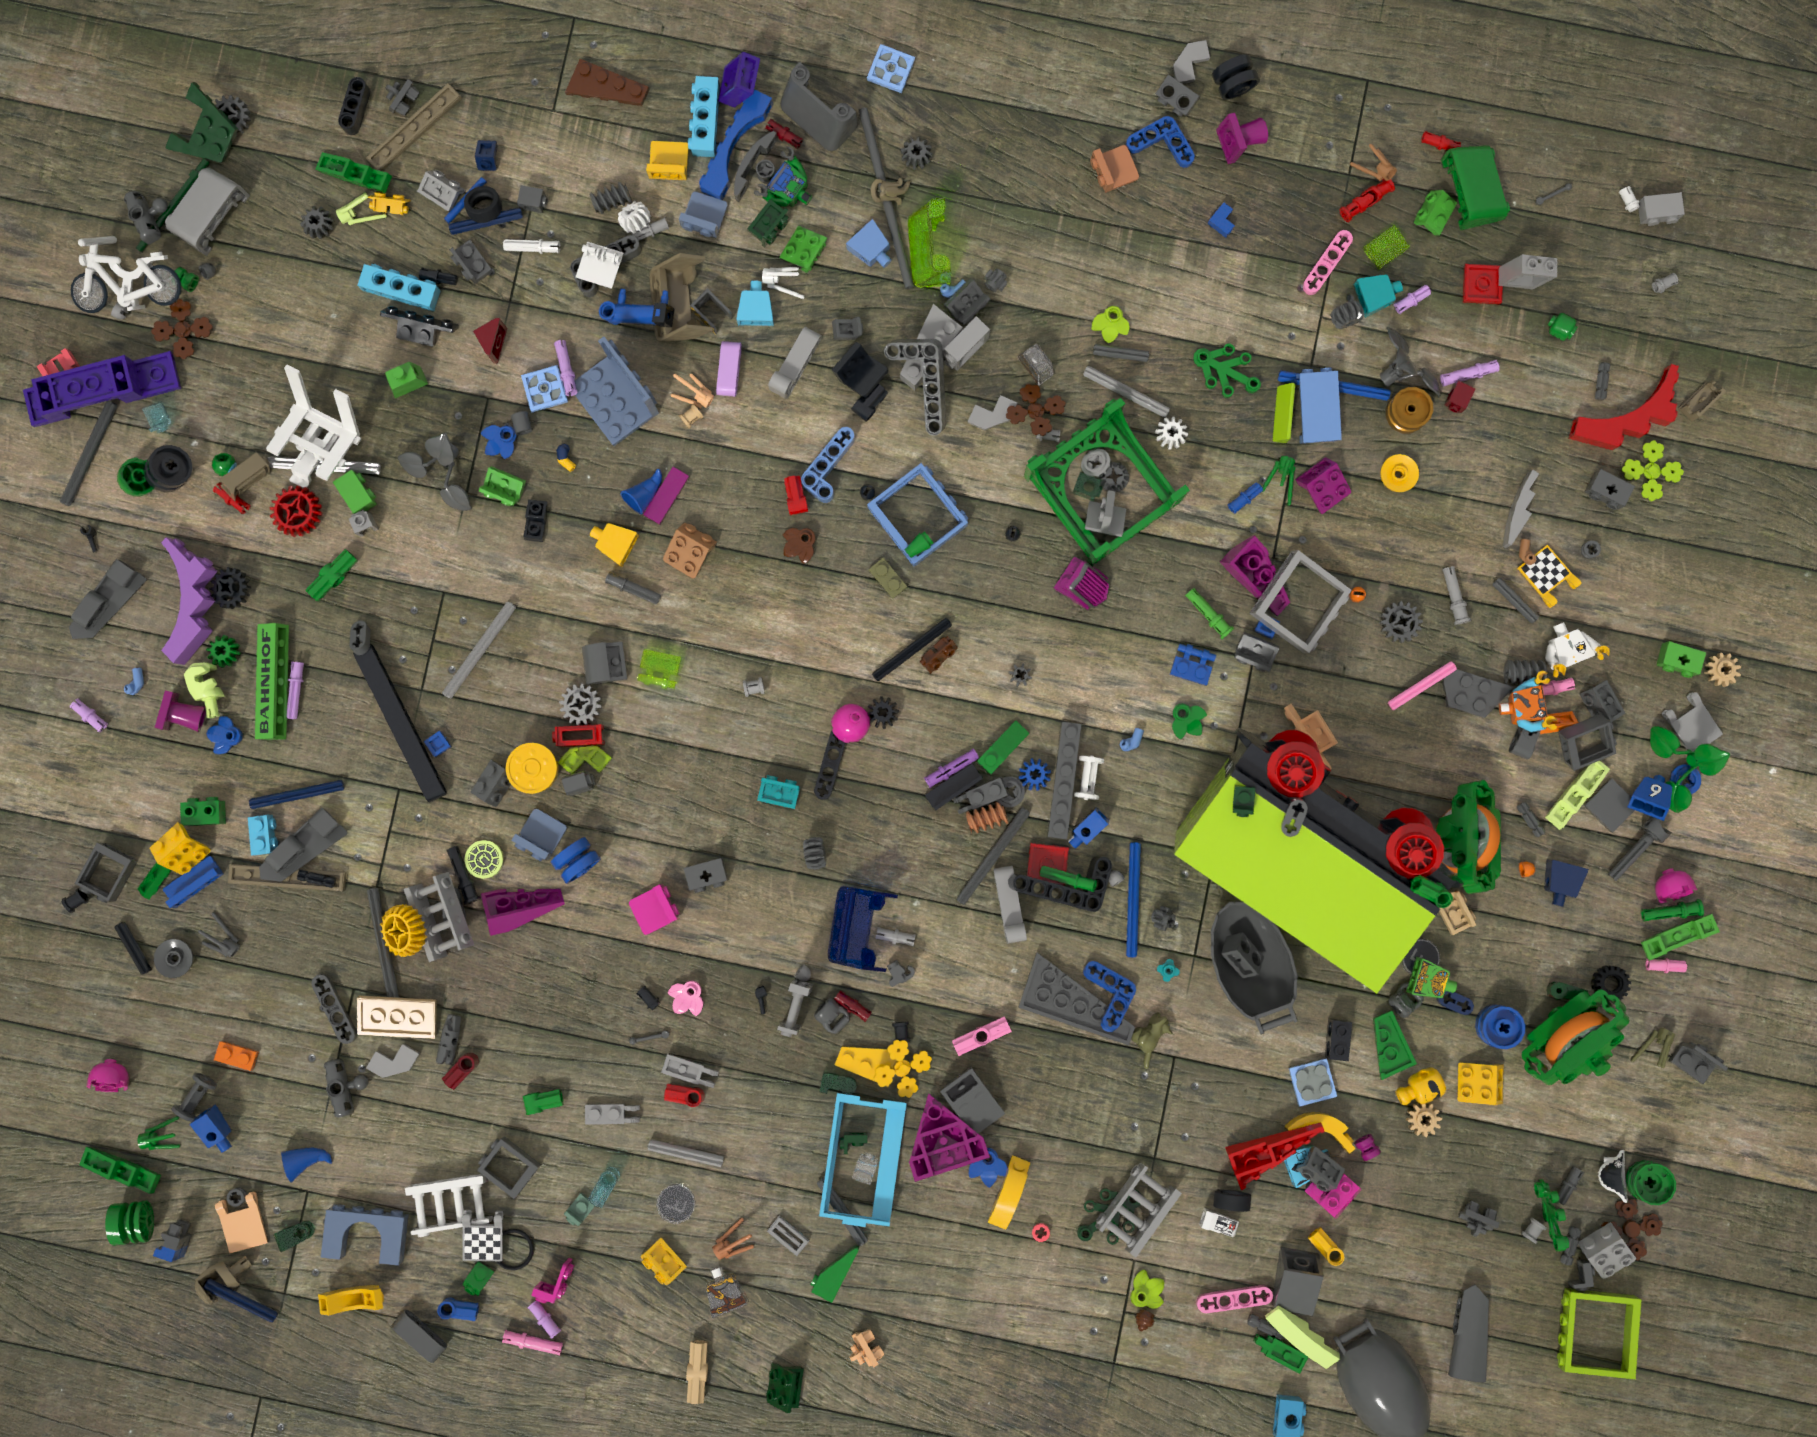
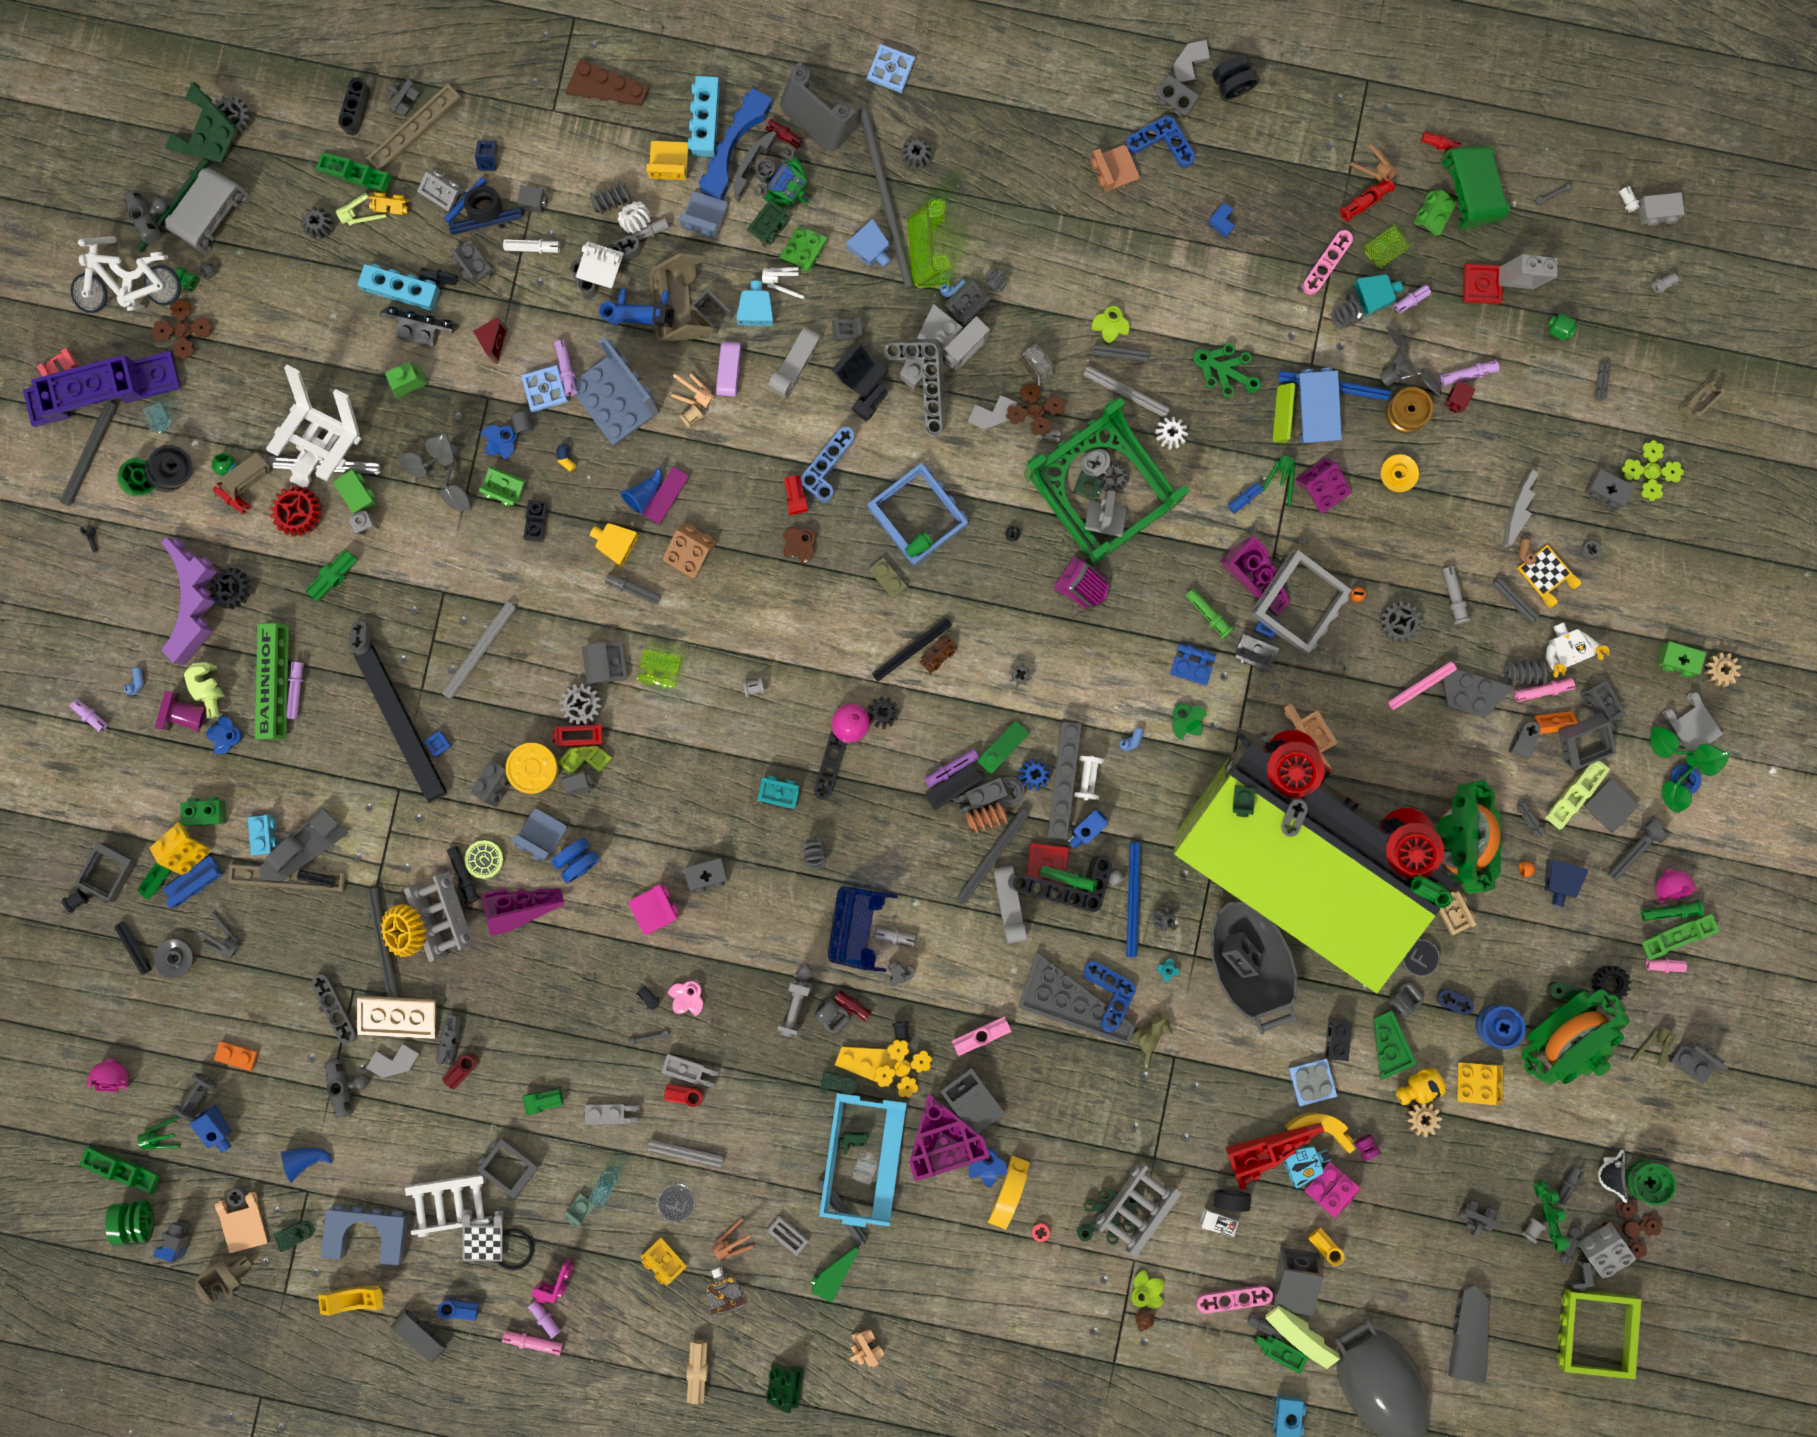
(105, 600): dark grey panel -> none
(118, 311): light grey hinge -> none
(229, 647): green gear -> none
(240, 1300): dark blue axle -> none
(296, 794): dark blue axle -> none
(477, 1279): green bracket -> none
(740, 77): dark purple window -> none
(760, 993): black hand -> none
(871, 493): black hinge -> none
(889, 190): dark tan piece -> none
(1236, 137): magenta plant -> none
(1321, 1170): dark grey bracket -> none
(1429, 980): torso -> none
(1528, 705): torso -> none
(1652, 797): blue torso -> none
(1656, 409): red arch -> none

